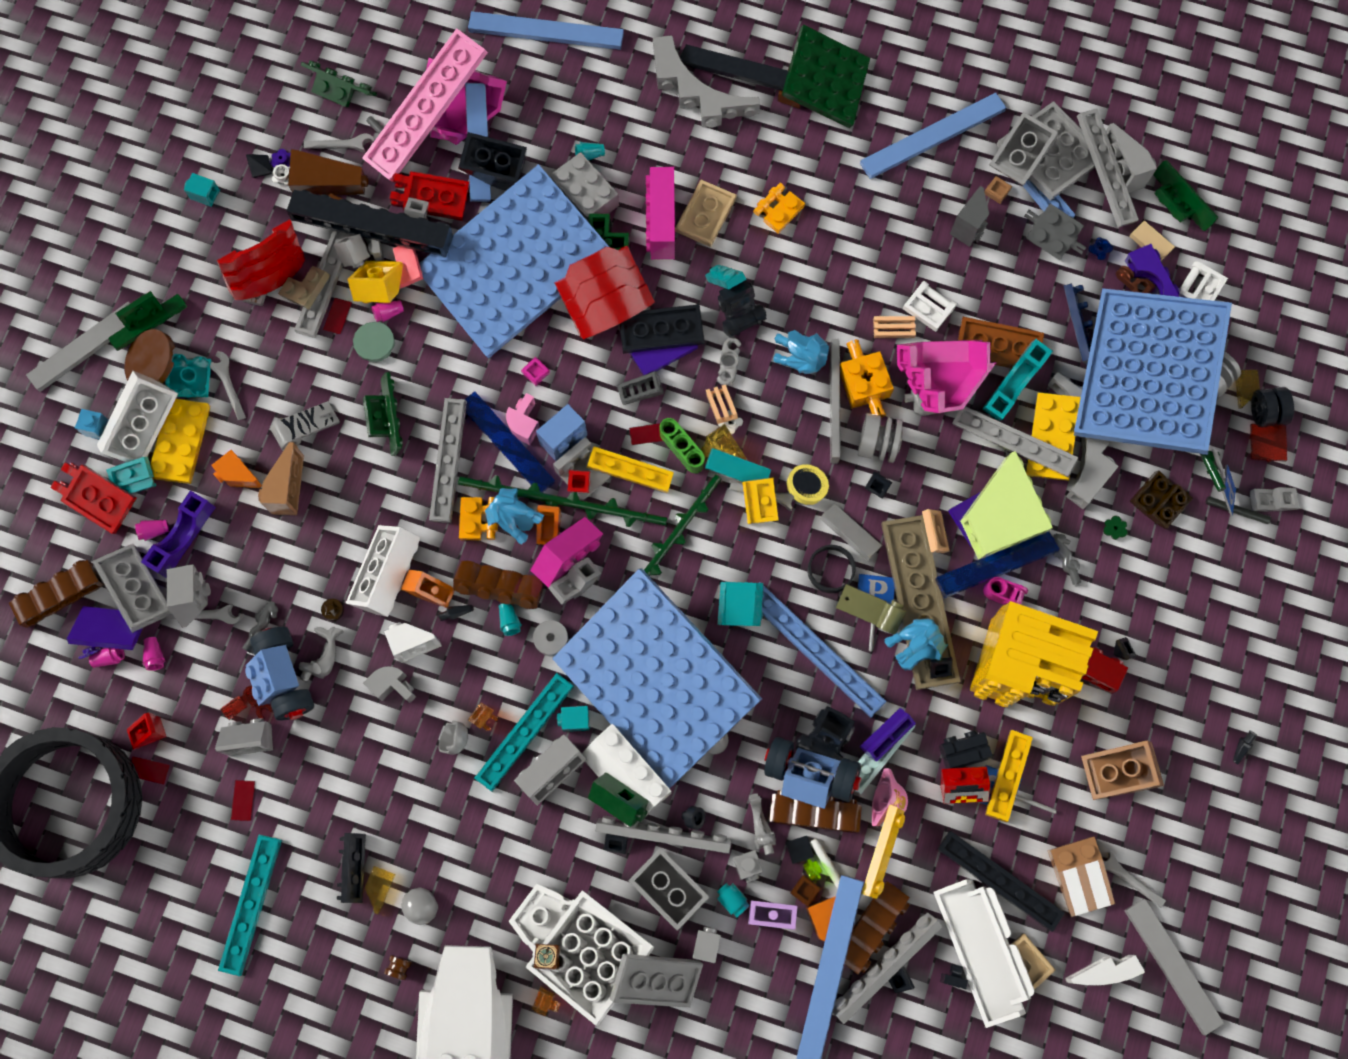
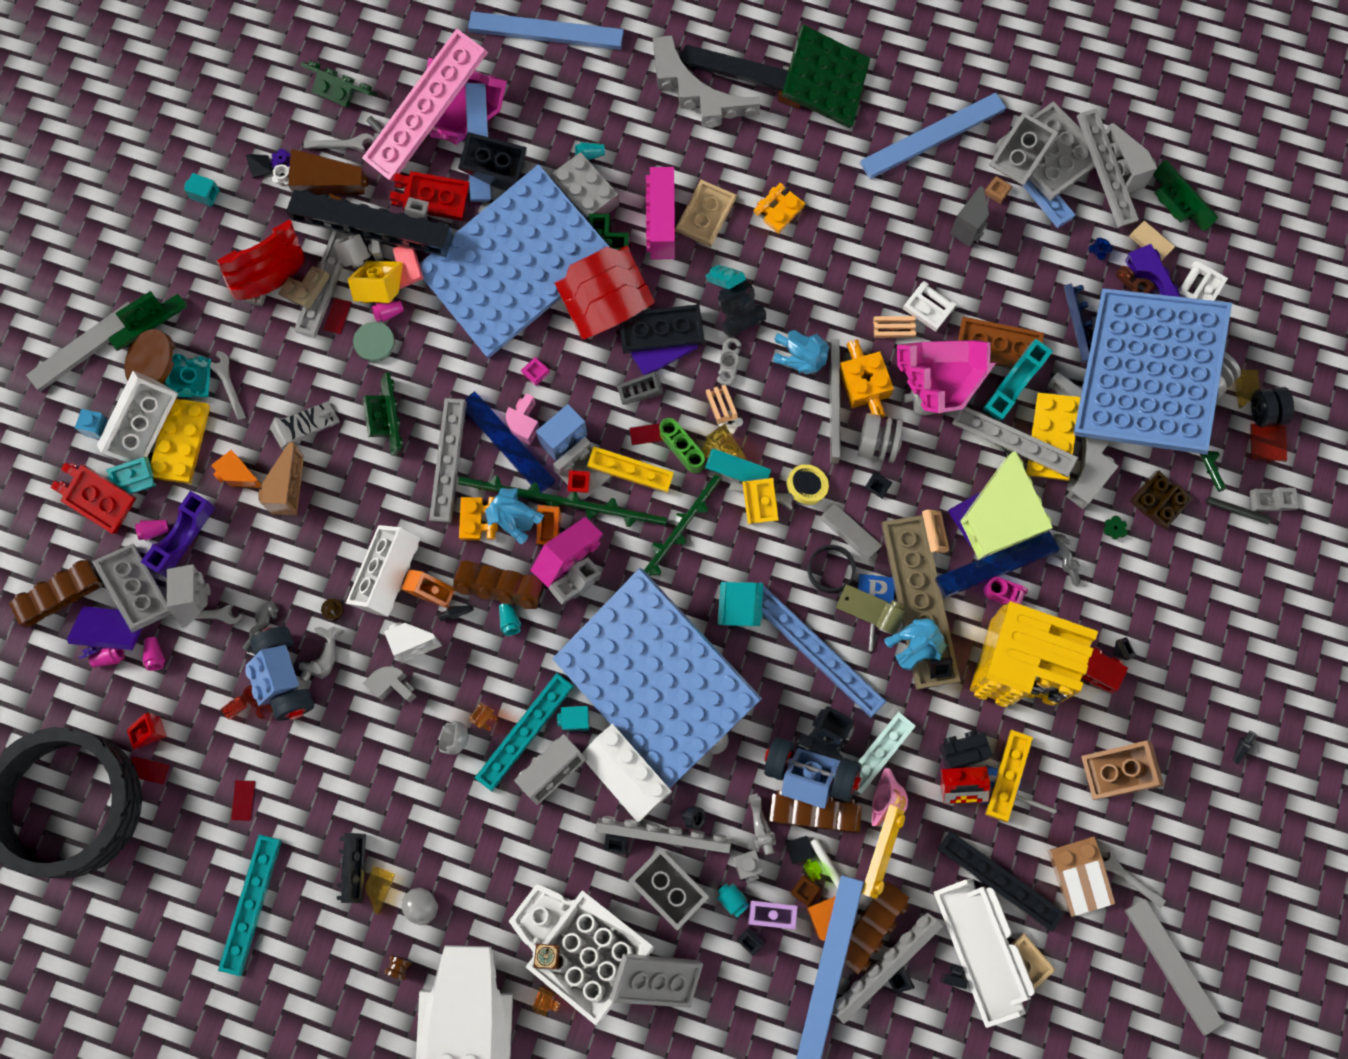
(245, 738): light grey slope -> none
(547, 628): light grey piece -> none
(618, 800): dark green brick -> none
(706, 945): light grey brick -> none
(751, 940): none -> black slope
(888, 734): dark purple piece -> none
(1055, 231): dark grey plate -> none
(1107, 972): white slope -> none
(1230, 491): piece -> none

